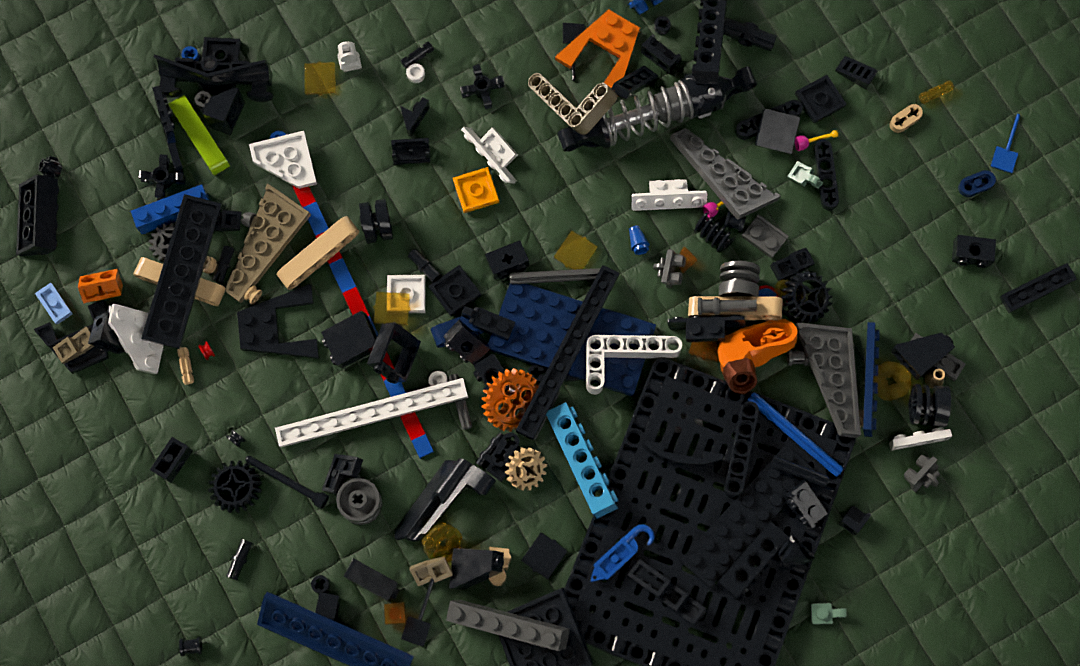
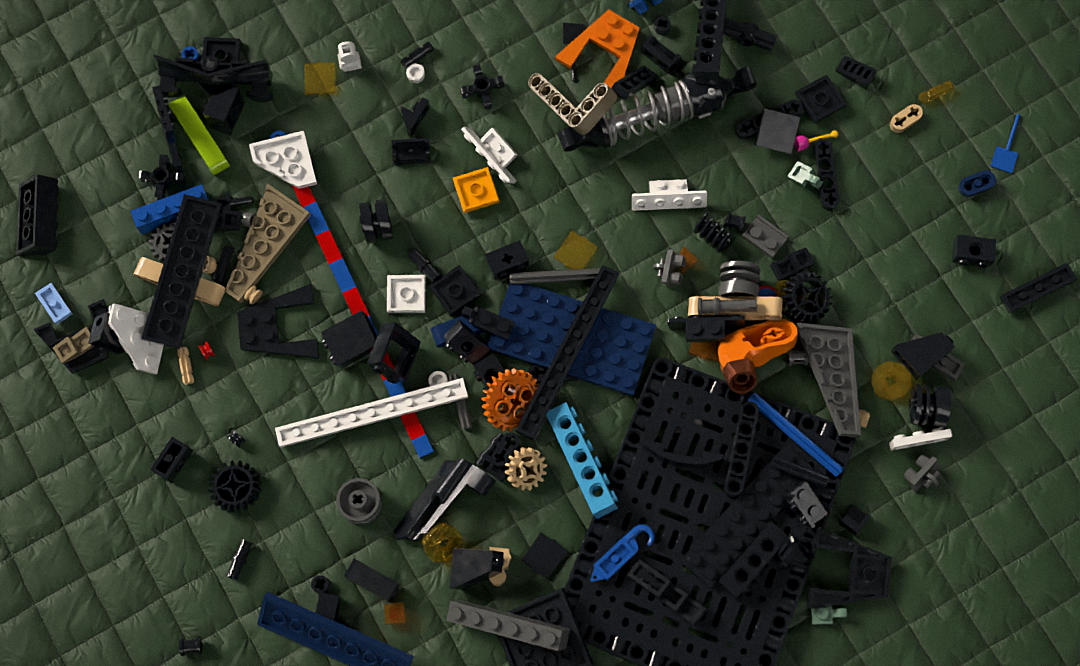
(50, 167): black gear -> none
(100, 286): orange brick -> none
(200, 100): dark grey bush -> none
(234, 202): none -> black bar
(318, 252): tan beam -> none
(318, 499): black piece -> none
(341, 467): black plate -> none
(391, 308): clear yellow piece -> none
(416, 629): black piece -> none
(434, 568): dark tan slope -> none
(624, 352): white beam -> none
(638, 241): blue cone -> none
(712, 208): dark pink hinge -> none
(725, 178): dark grey wing -> none
(867, 573): none -> black wing
(871, 386): dark blue plate -> none
(932, 380): tan cone -> none

